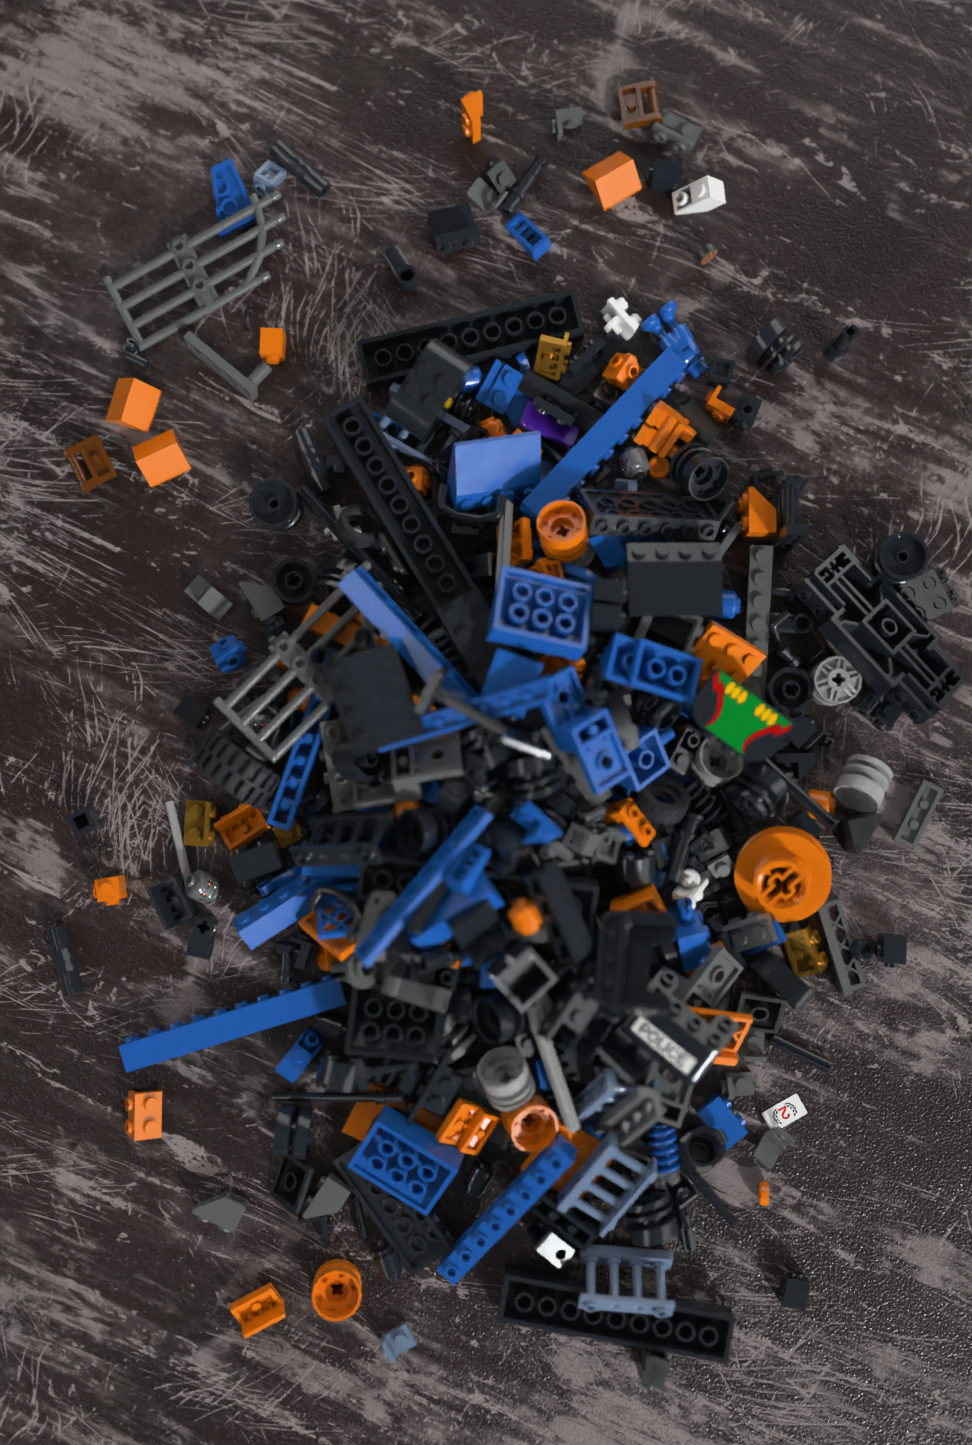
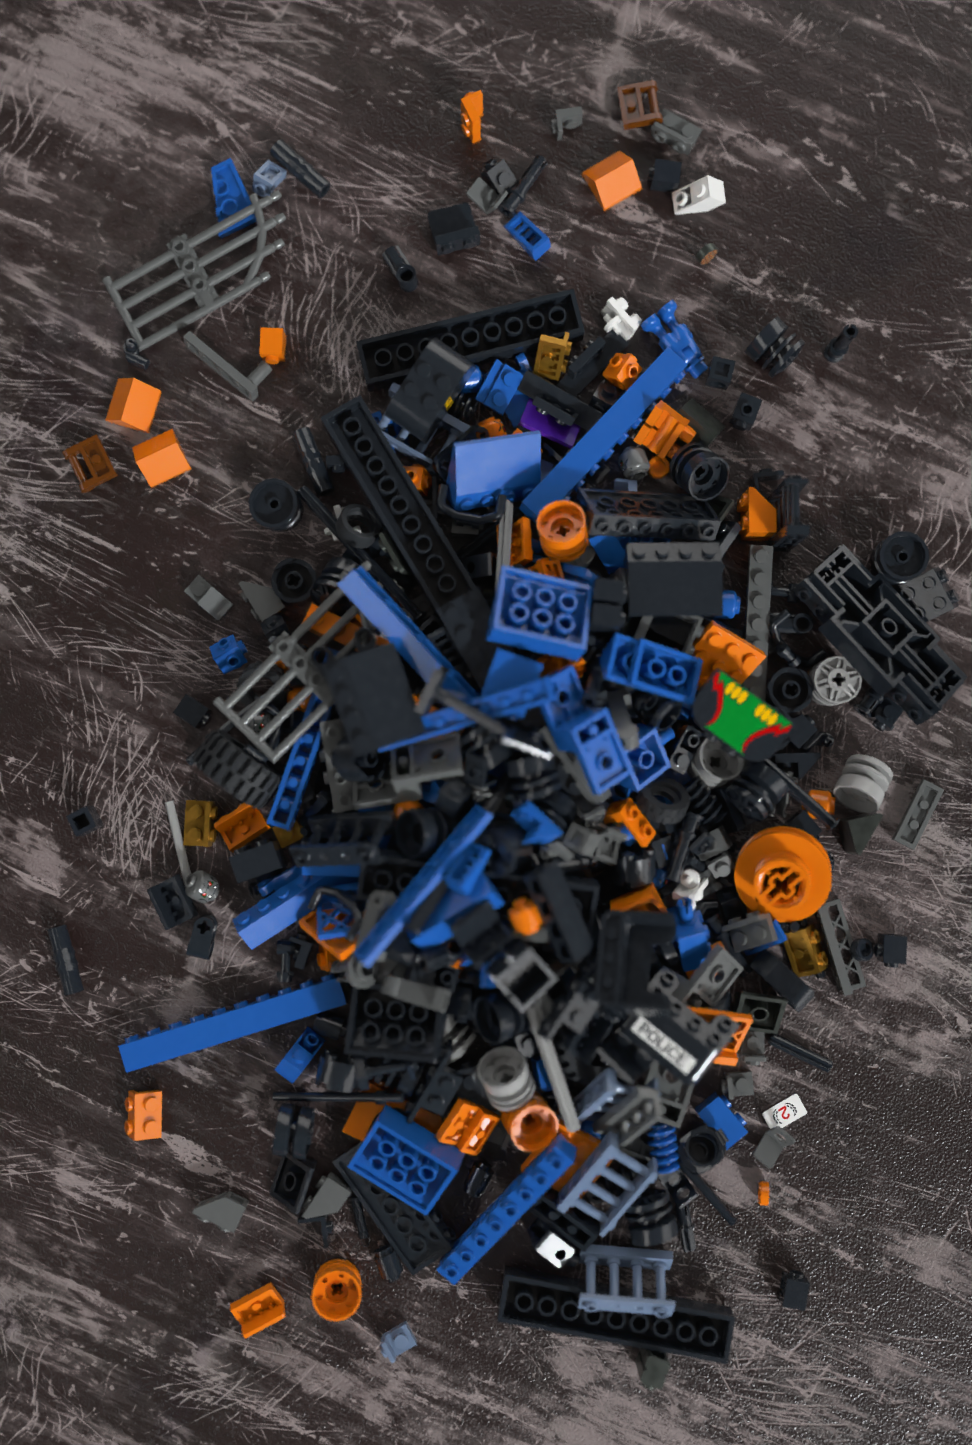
(110, 889): orange brick -> none
(717, 408): orange bracket -> none

